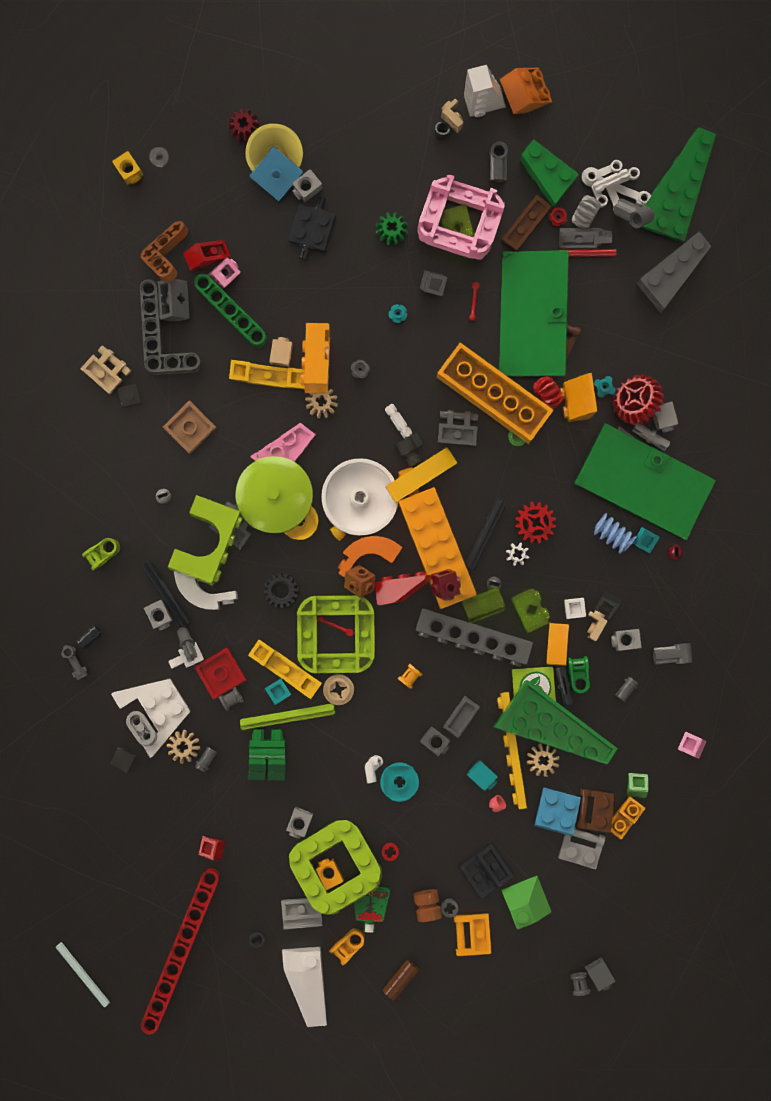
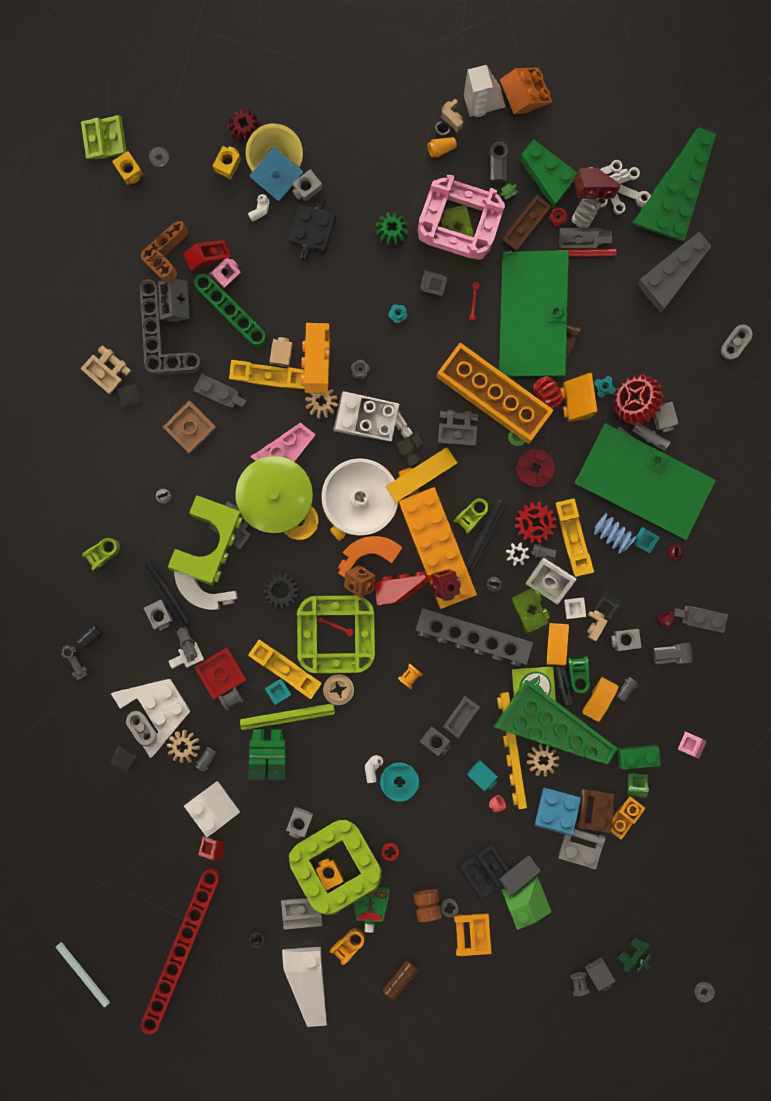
(103, 137): none -> lime slope
(212, 809): none -> white slope
(219, 392): none -> dark grey hinge
(223, 169): none -> yellow brick
(262, 208): none -> white arm
(366, 416): none -> white slope
(439, 147): none -> light orange cone
(471, 516): none -> lime piece
(483, 605): clear neon green panel -> none
(508, 191): none -> bright green plate
(519, 875): none -> dark grey tile
(540, 458): none -> dark red plate
(543, 552): none -> dark grey pin
(550, 580): none -> white slope
(574, 538): none -> yellow slope
(595, 183): none -> dark red slope
(600, 700): none -> light orange slope
(630, 962): none -> dark green hips
(633, 213): dark grey piece -> none
(638, 757): none -> green brick
(667, 619): none -> dark red hinge
(702, 618): none -> dark grey hinge
(710, 992): none -> clear plate
(735, 342): none -> light grey plate

